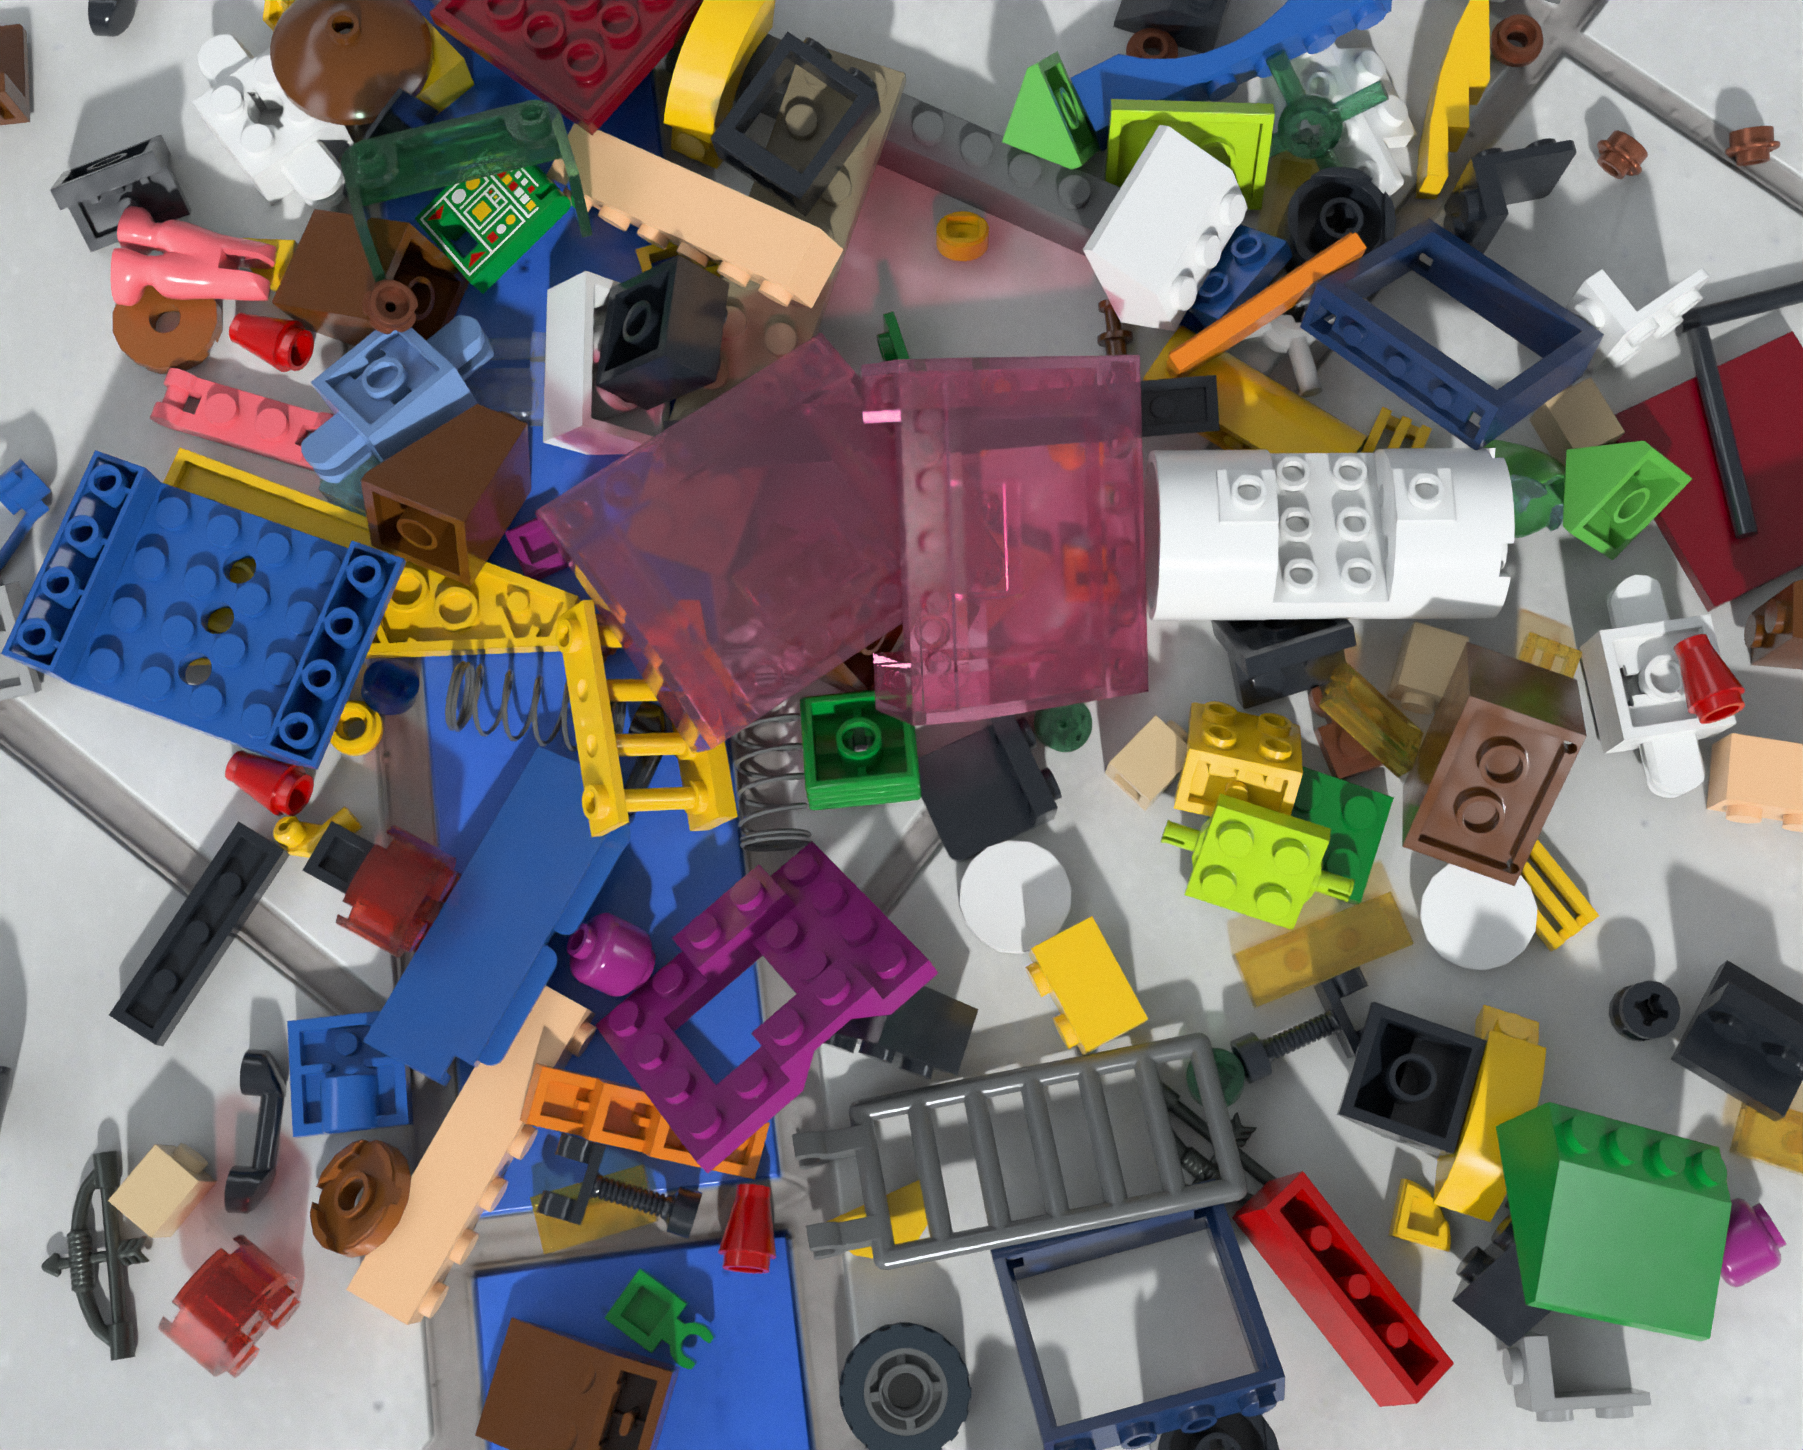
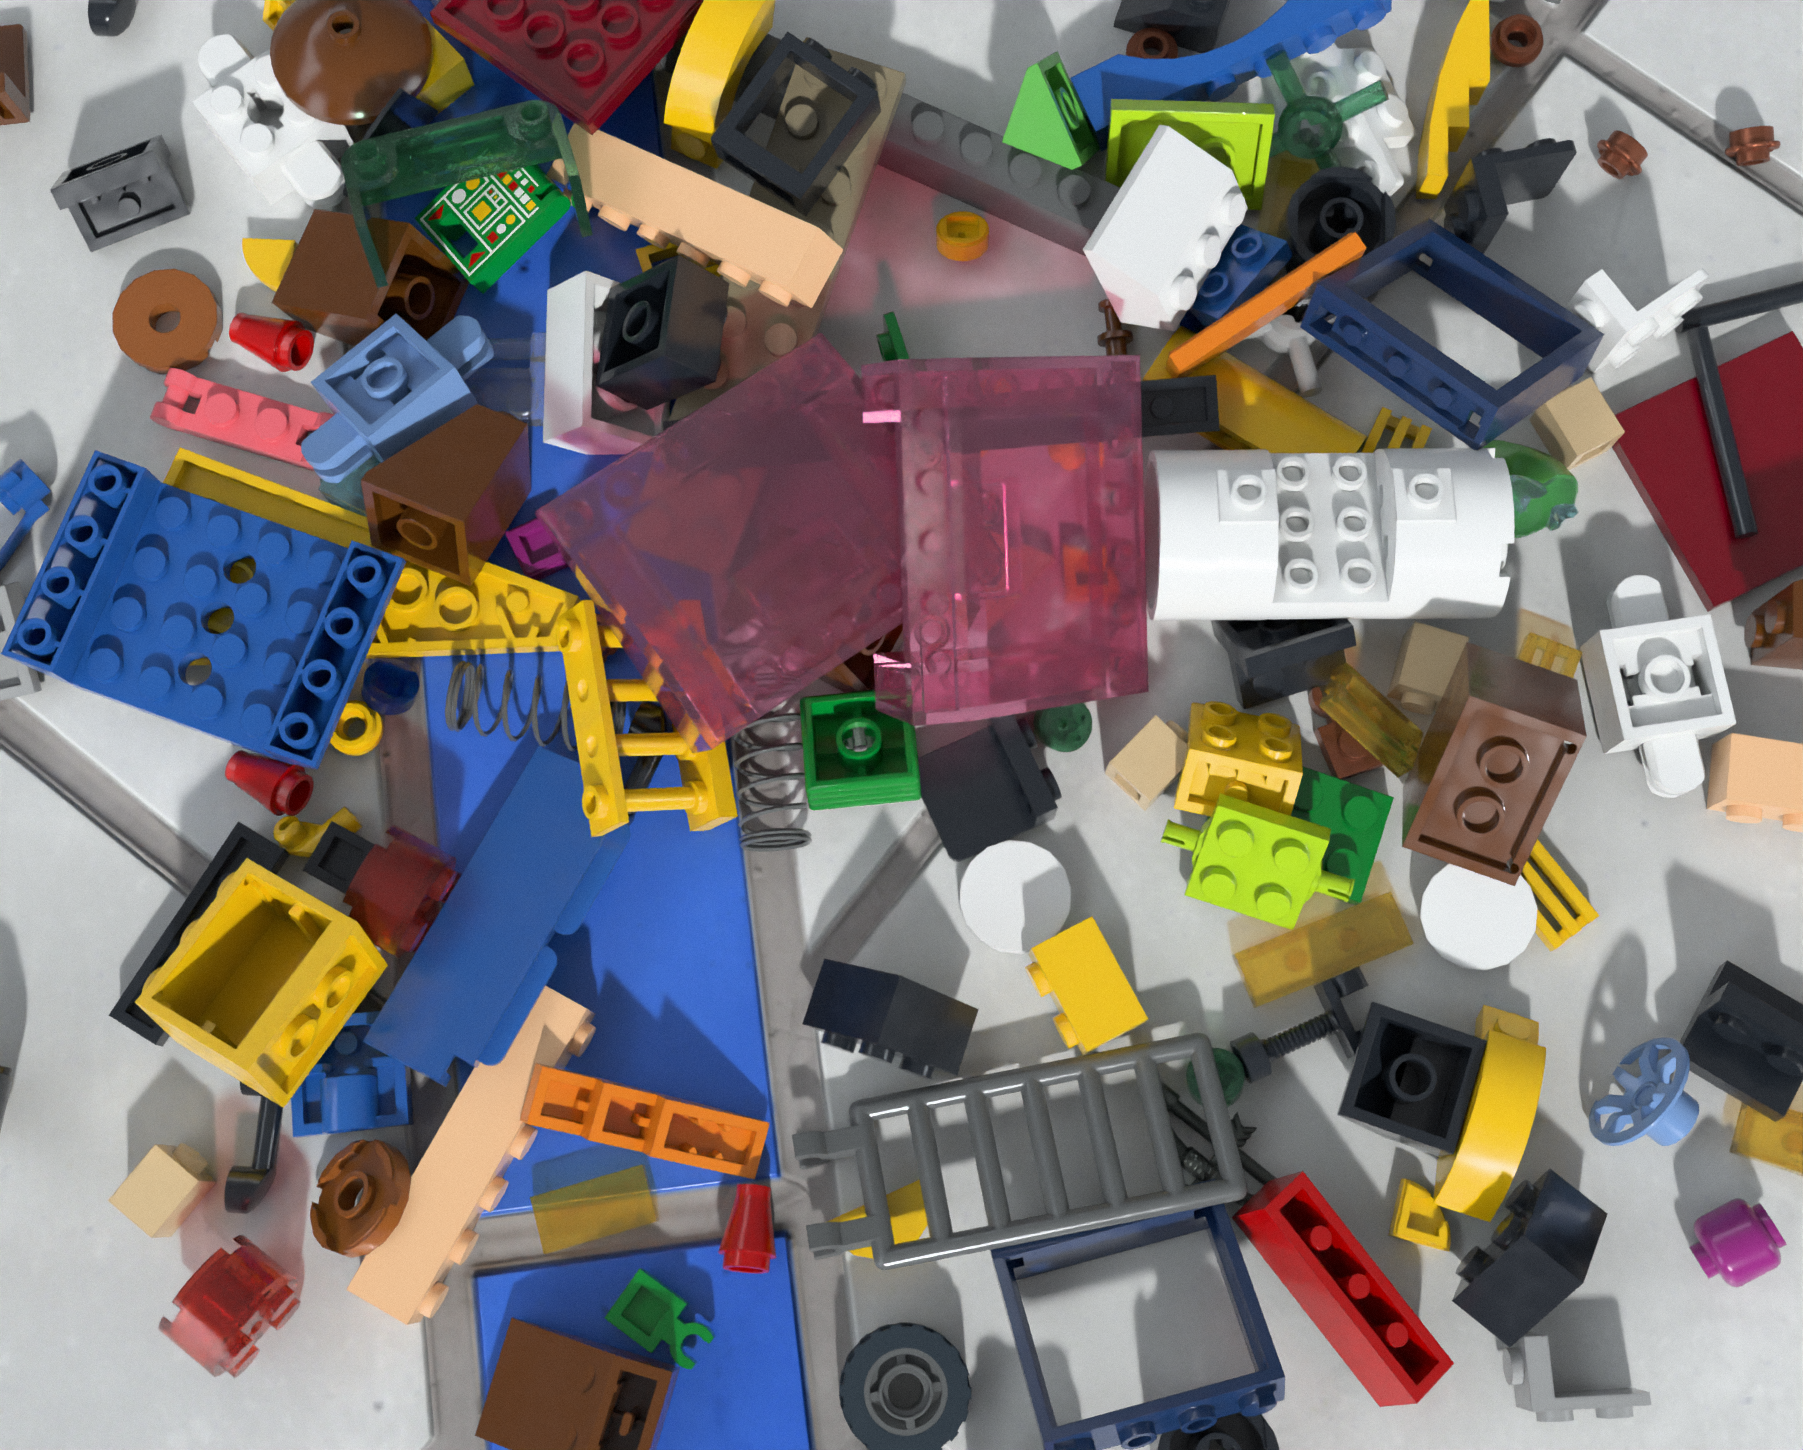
(81, 1258): pearl dark grey piece -> none
(193, 262): coral piece -> none
(263, 981): none -> yellow container
(390, 292): copper plate -> none
(611, 955): magenta head -> none
(676, 1209): black bar -> none
(820, 940): magenta piece -> none
(1616, 1219): green slope -> none
(1617, 492): bright green slope -> none
(1630, 1011): black wheel -> none
(1651, 1100): none -> medium blue wheel
(1707, 681): red cone -> none

